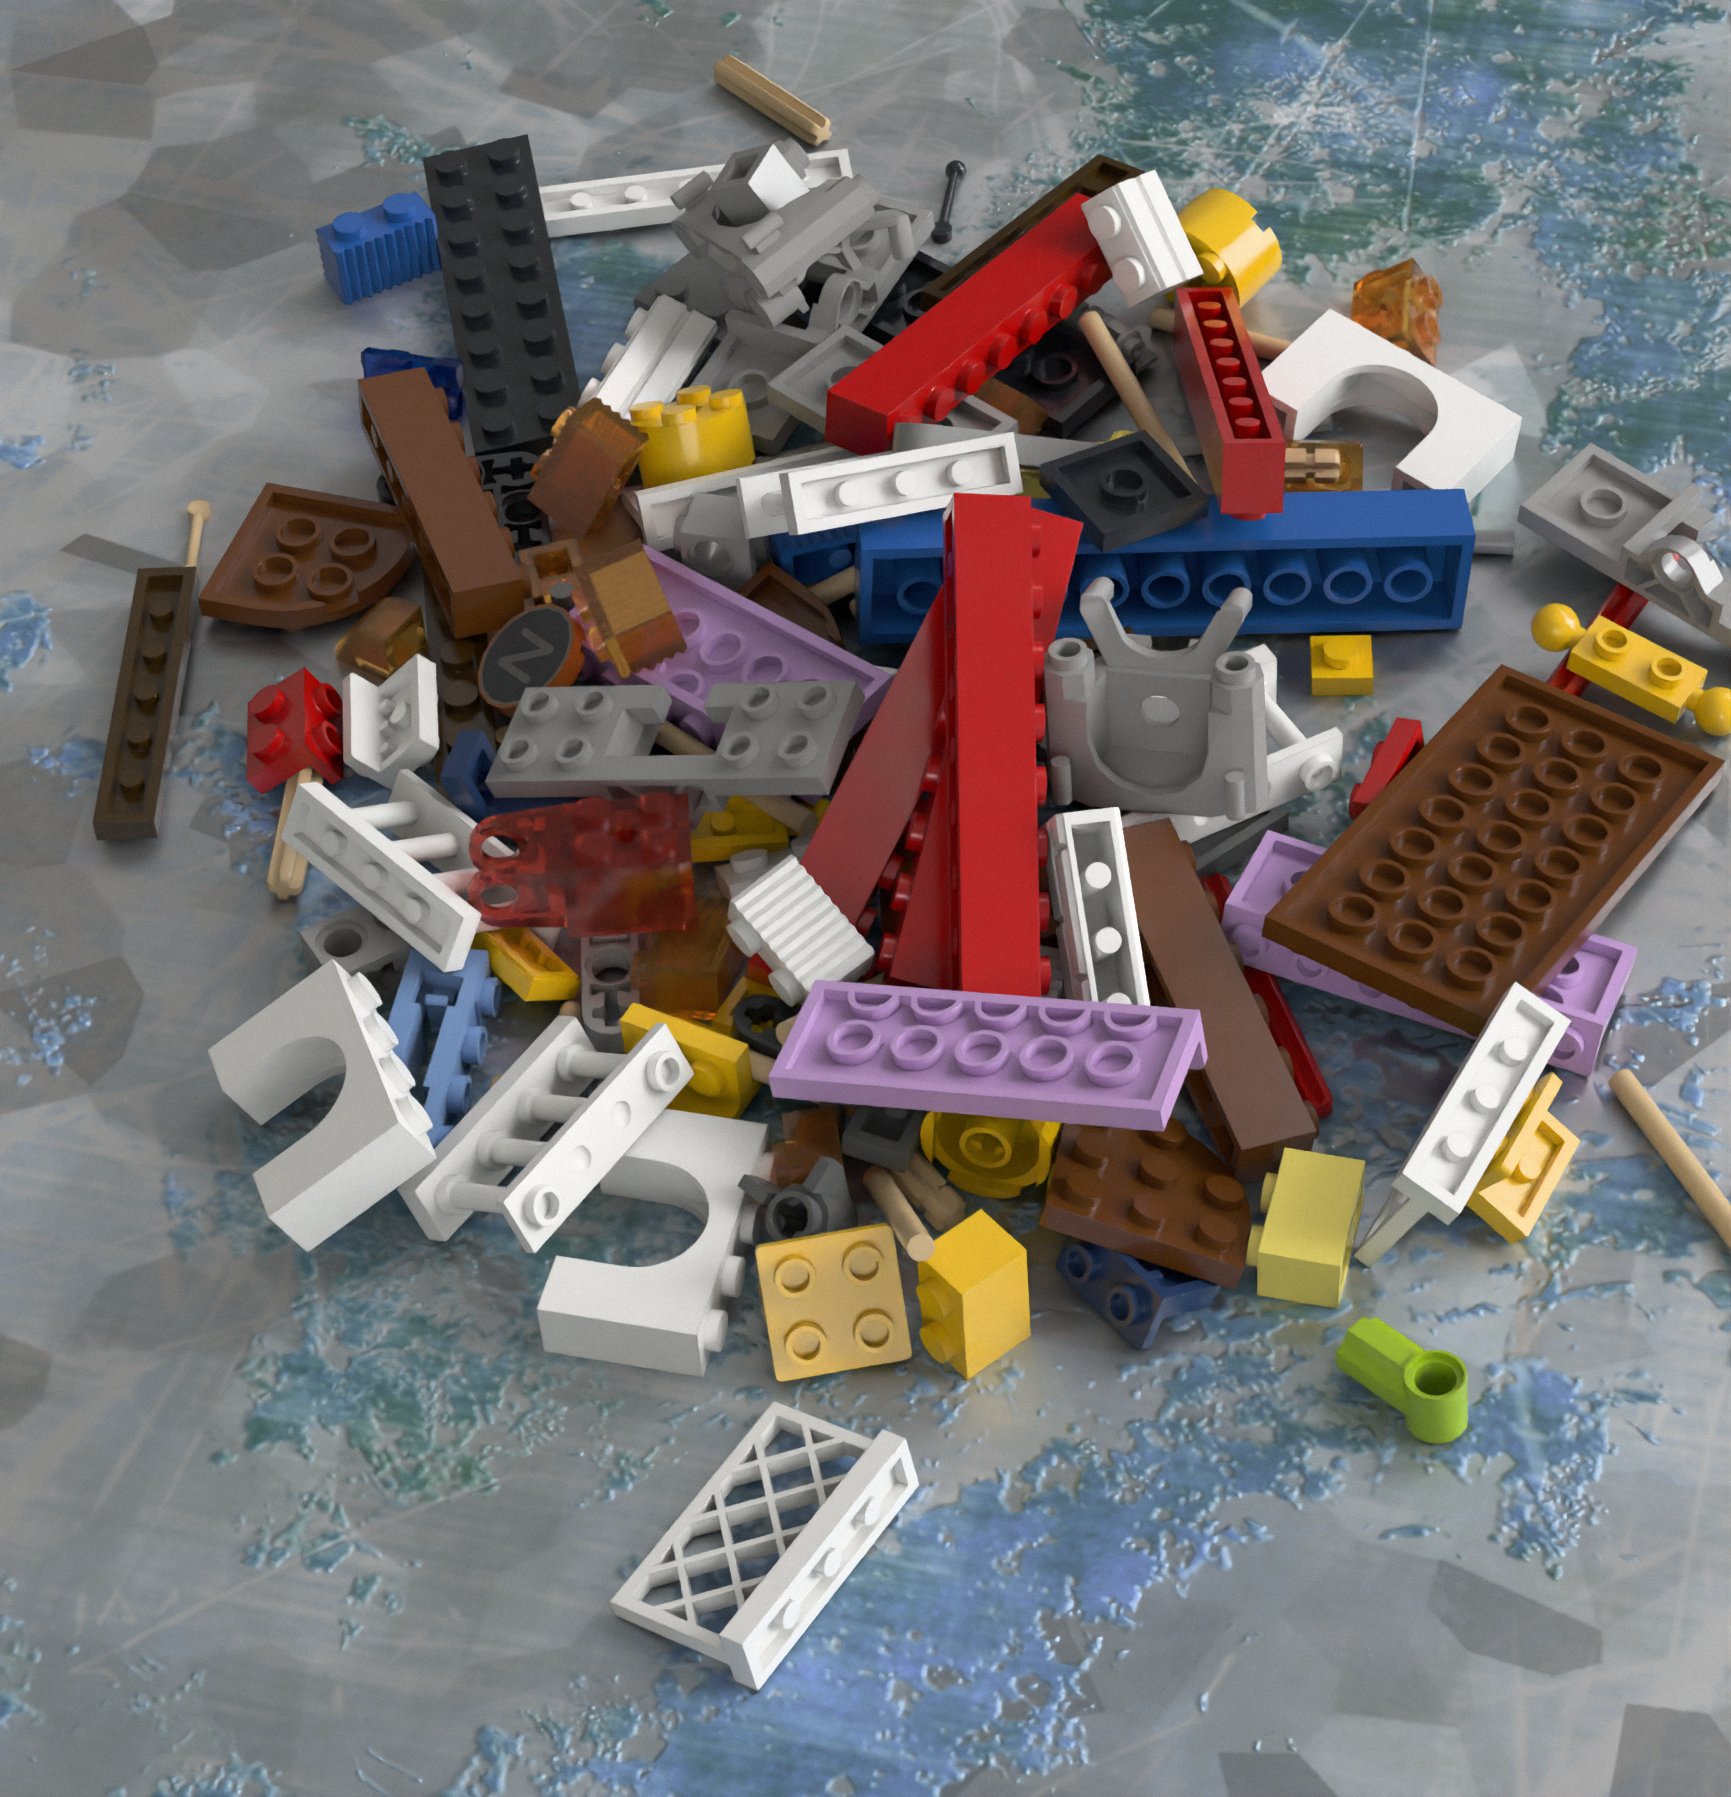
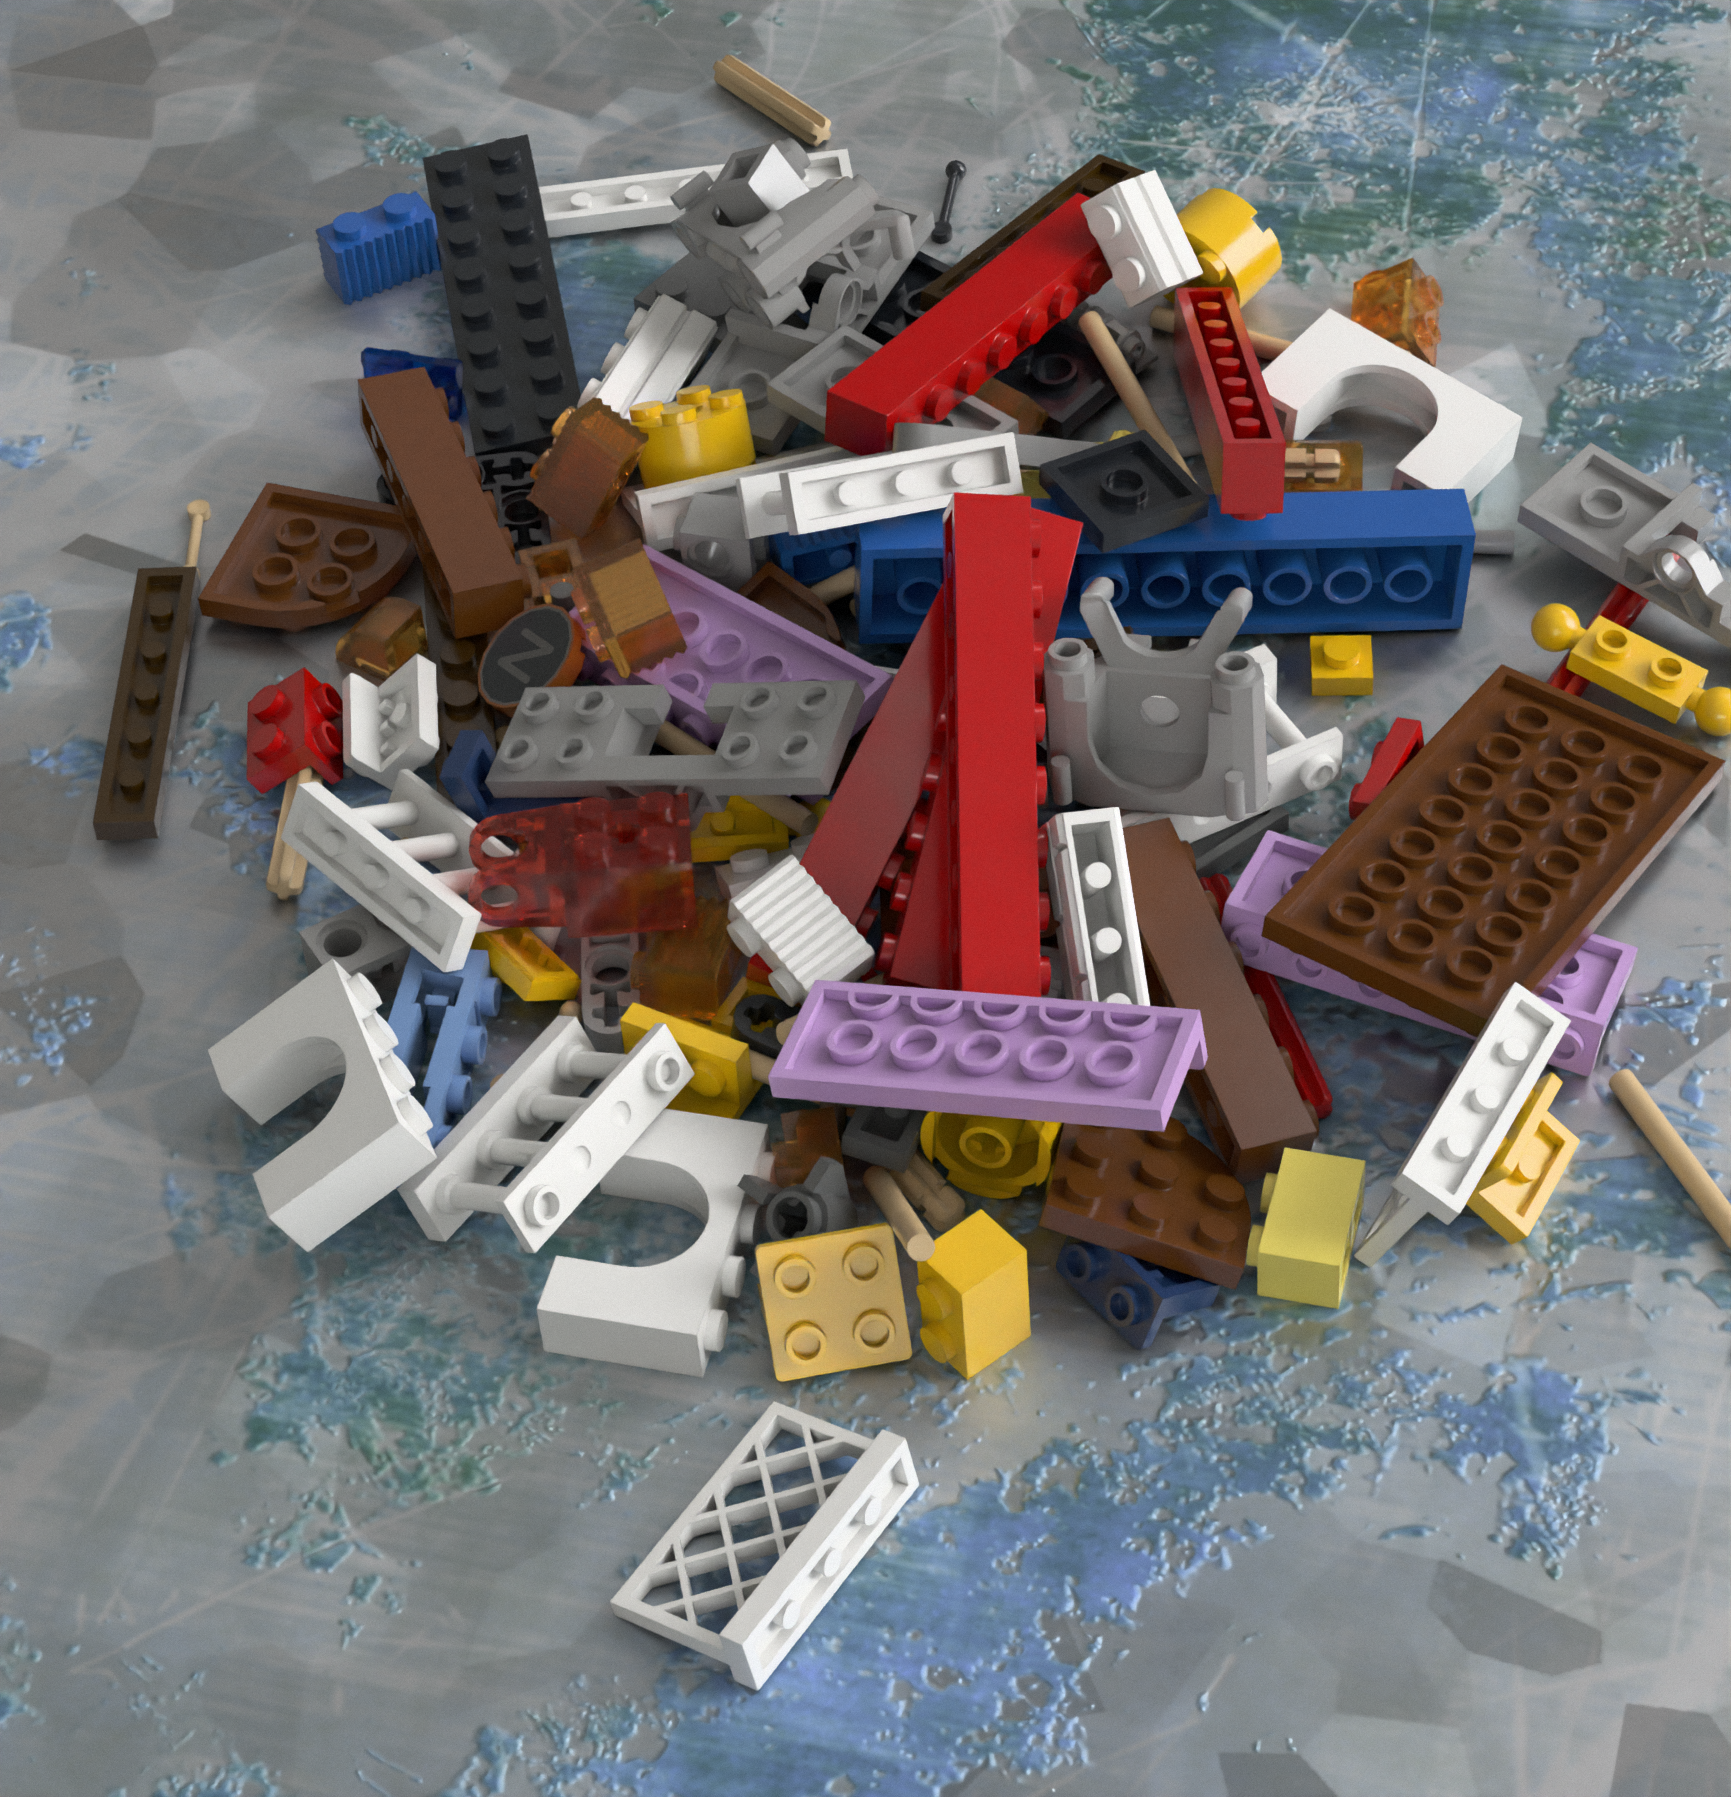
(1418, 1382): lime piece -> none

